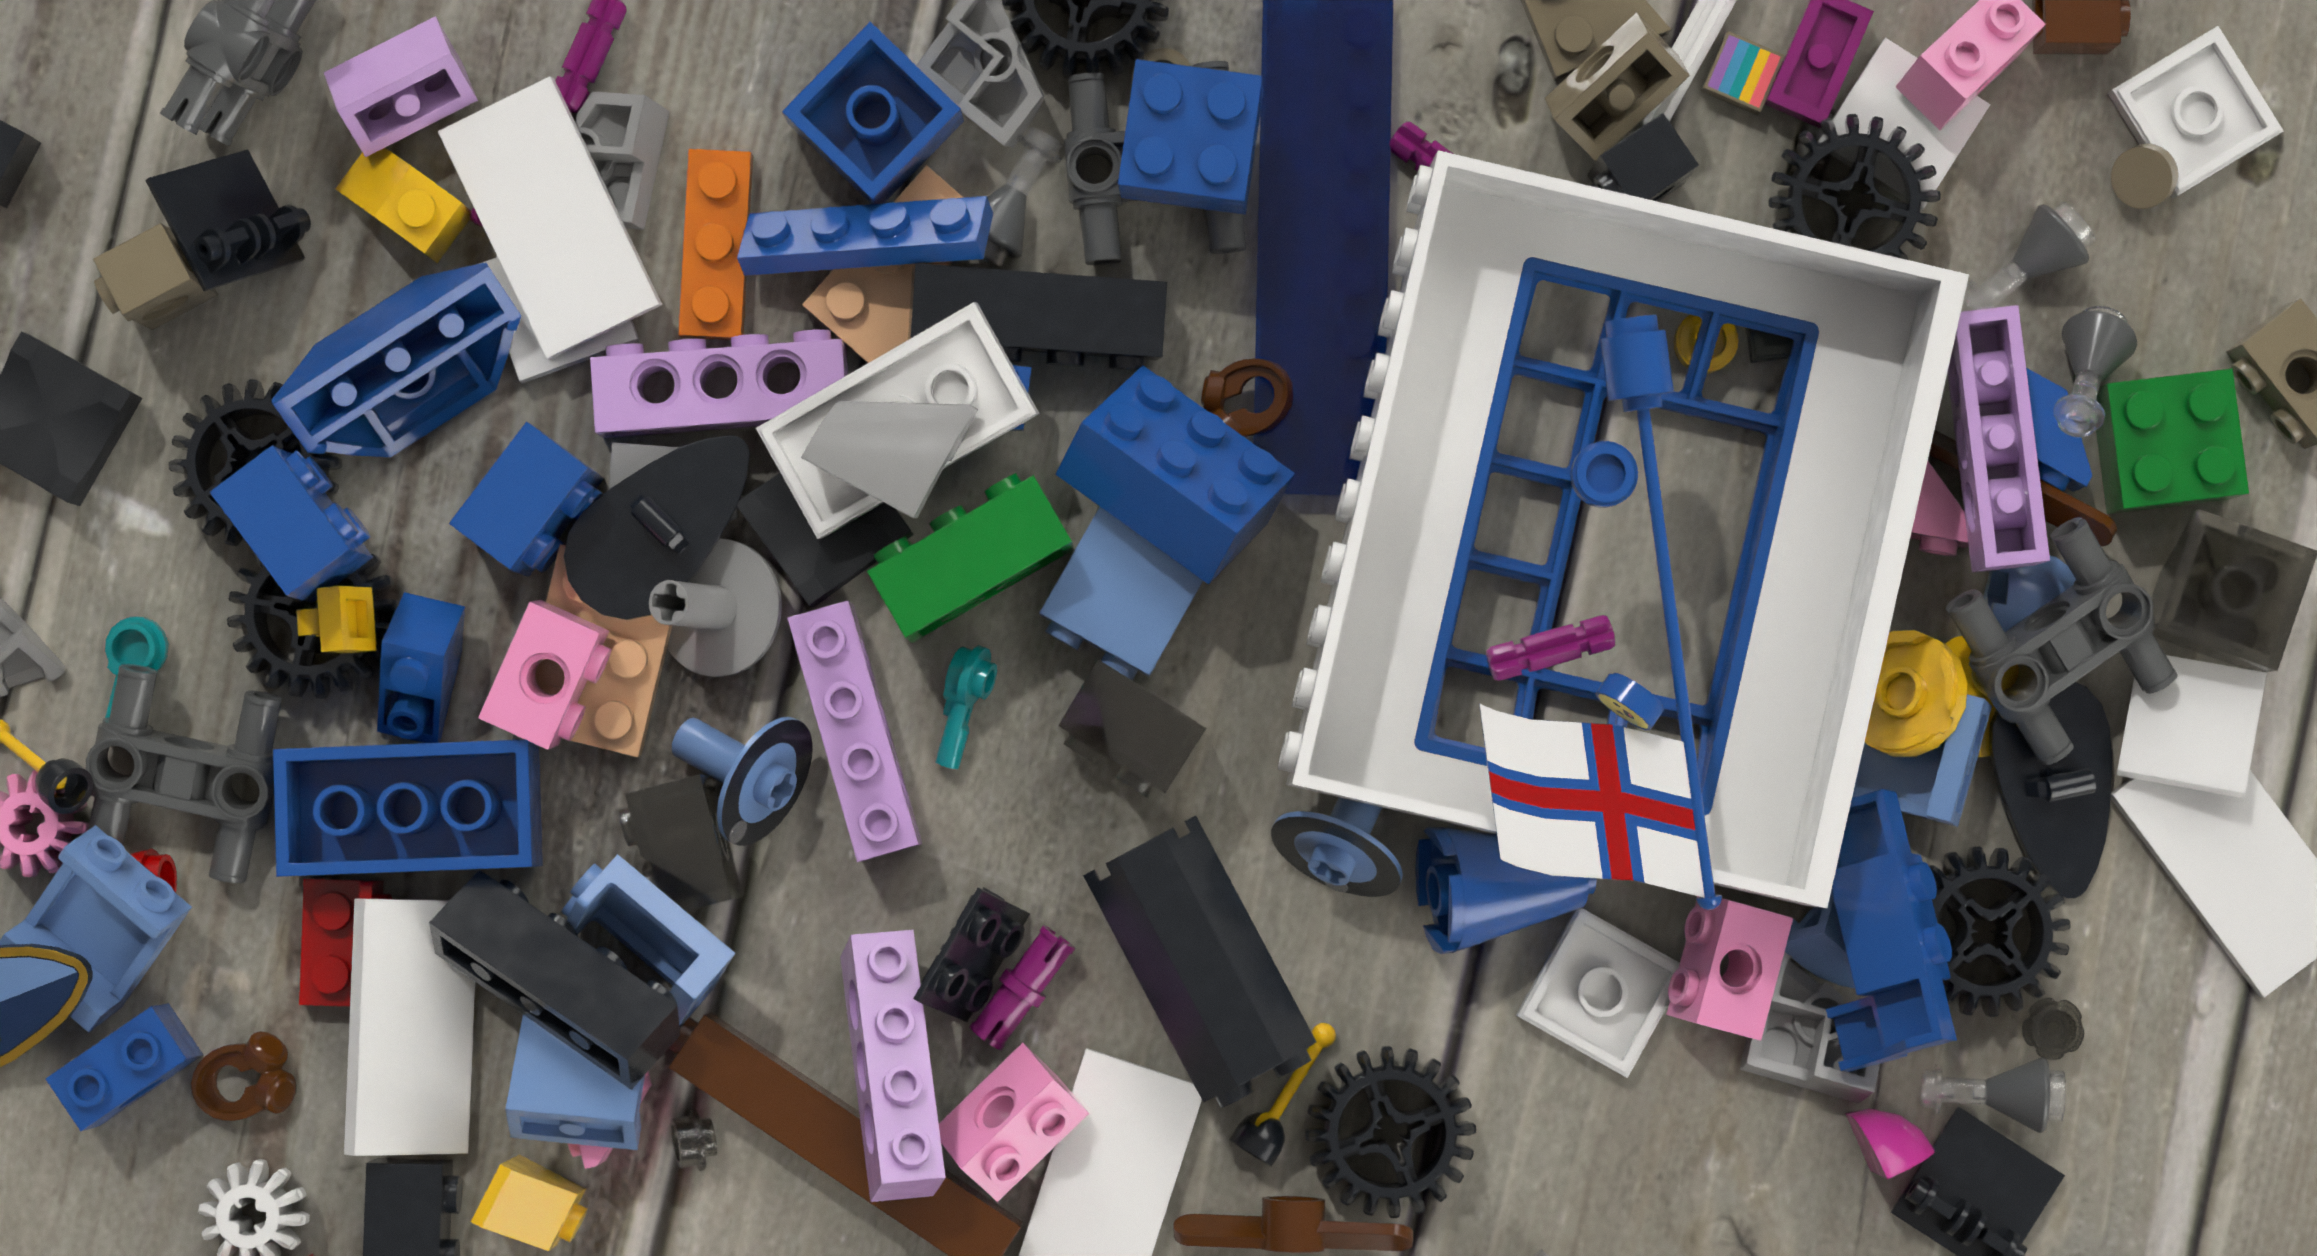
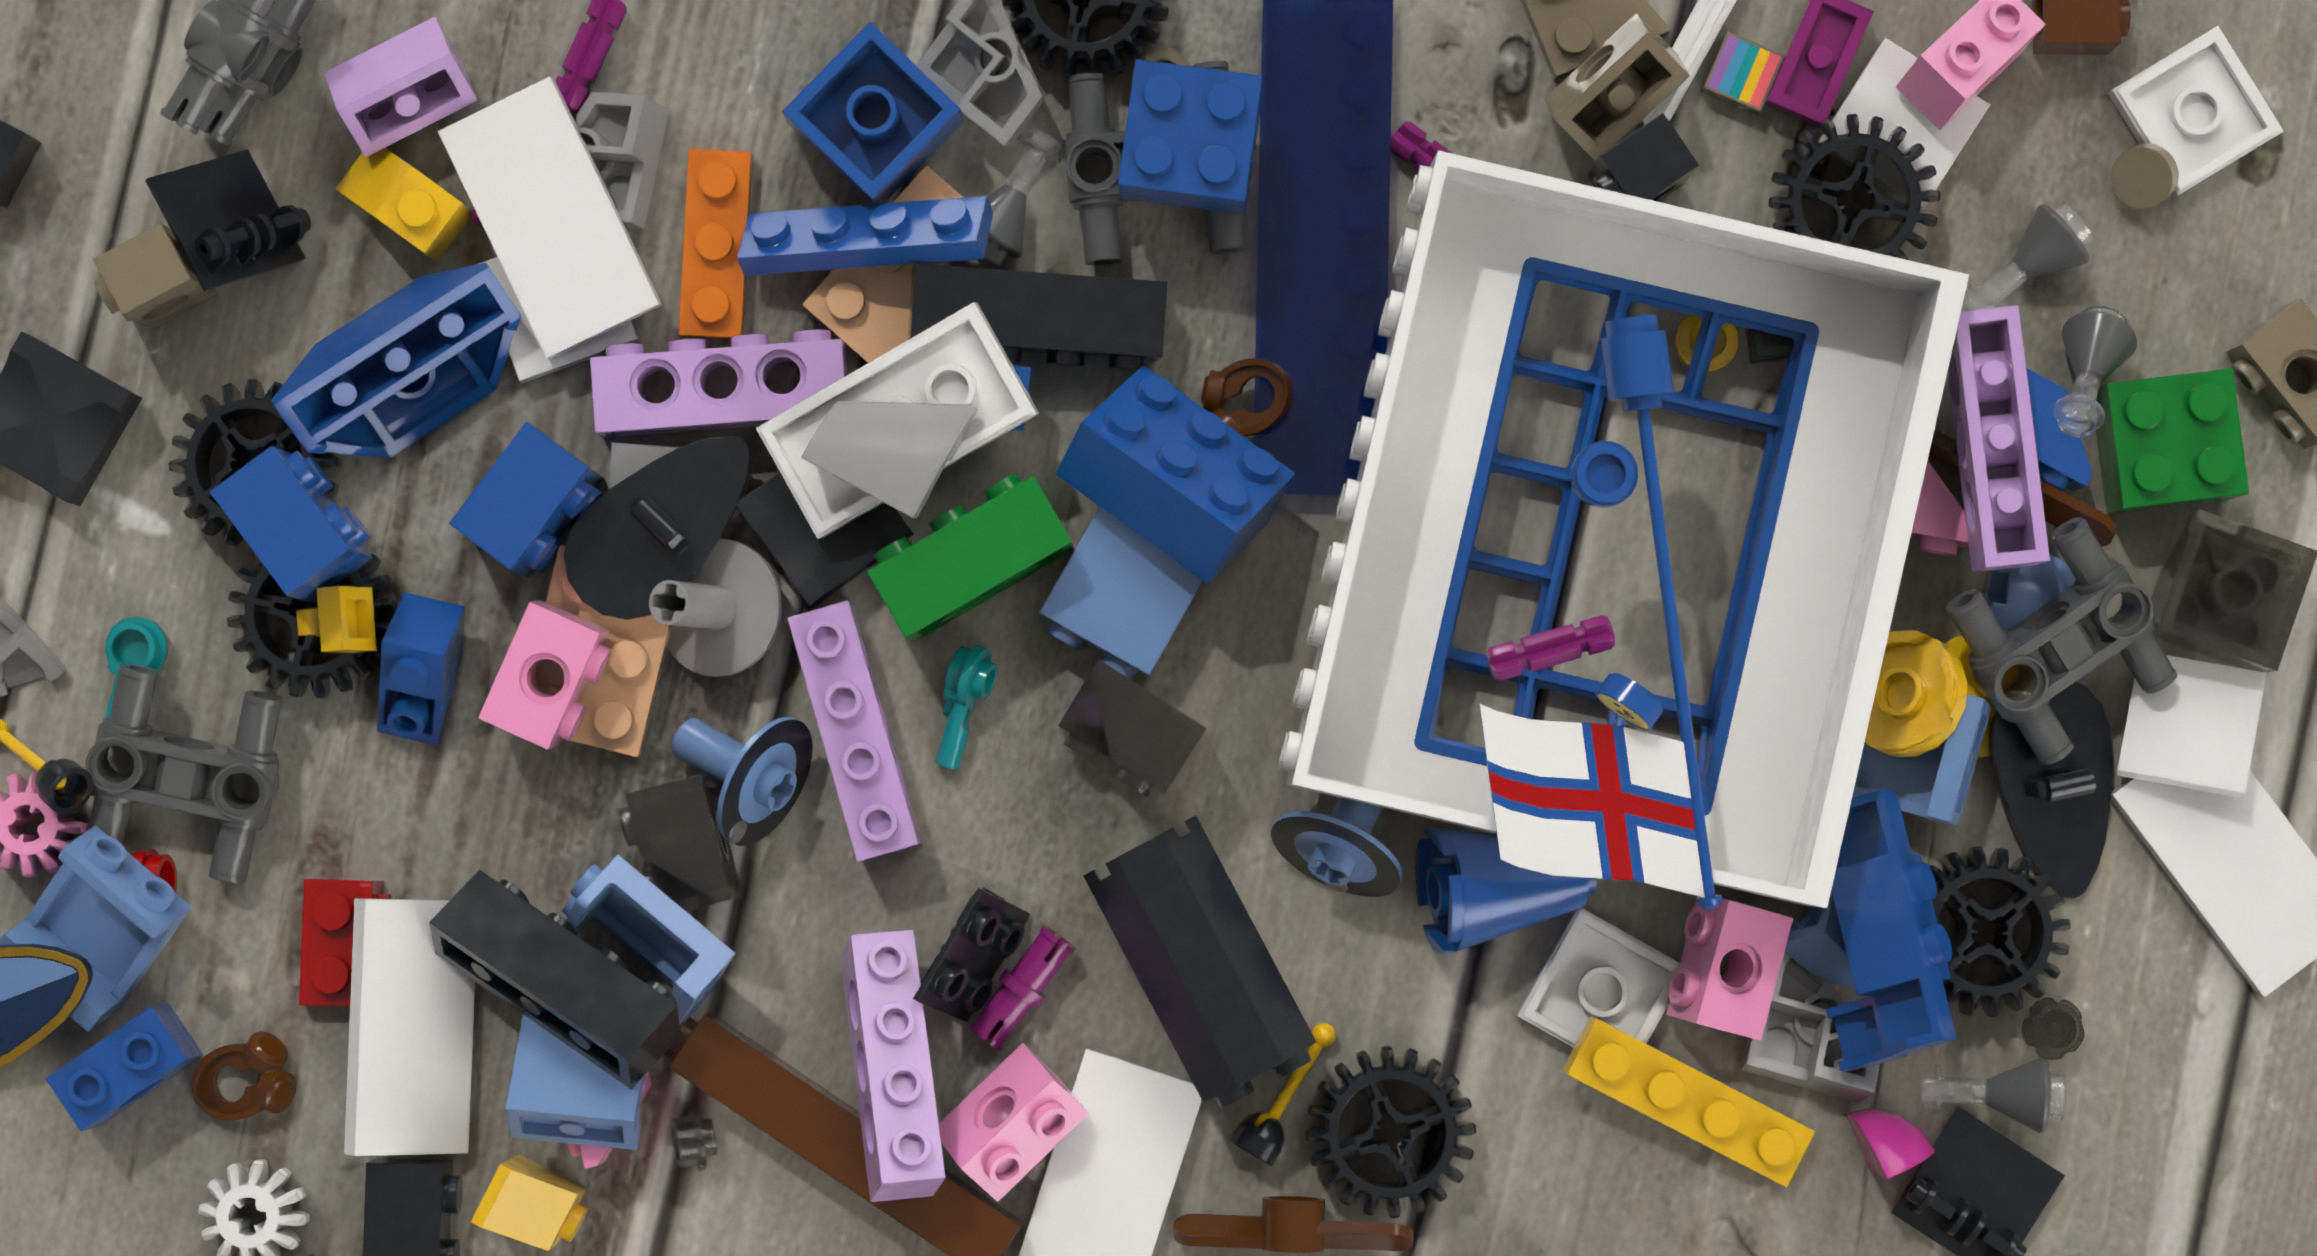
(407, 807): blue brick -> none
(1688, 1101): none -> yellow plate

